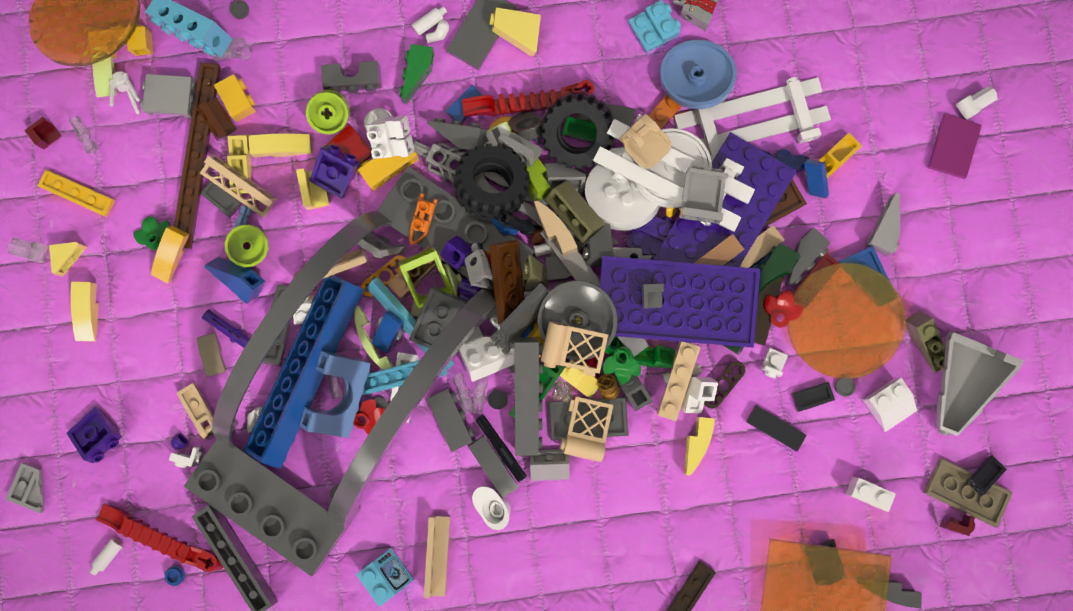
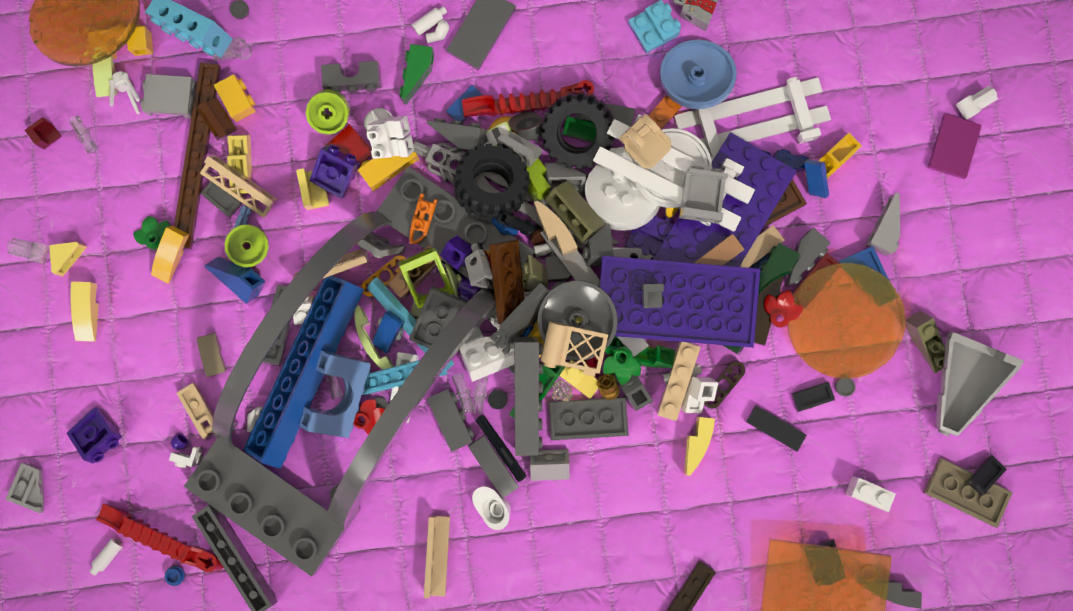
(76, 193): yellow tile -> none
(211, 317): dark purple pin -> none
(279, 145): light yellow slope -> none
(385, 577): medium azure slope -> none
(517, 28): light yellow slope -> none
(584, 445): tan piece -> none
(773, 363): white bracket -> none
(891, 403): white slope -> none
(962, 527): dark red bracket -> none

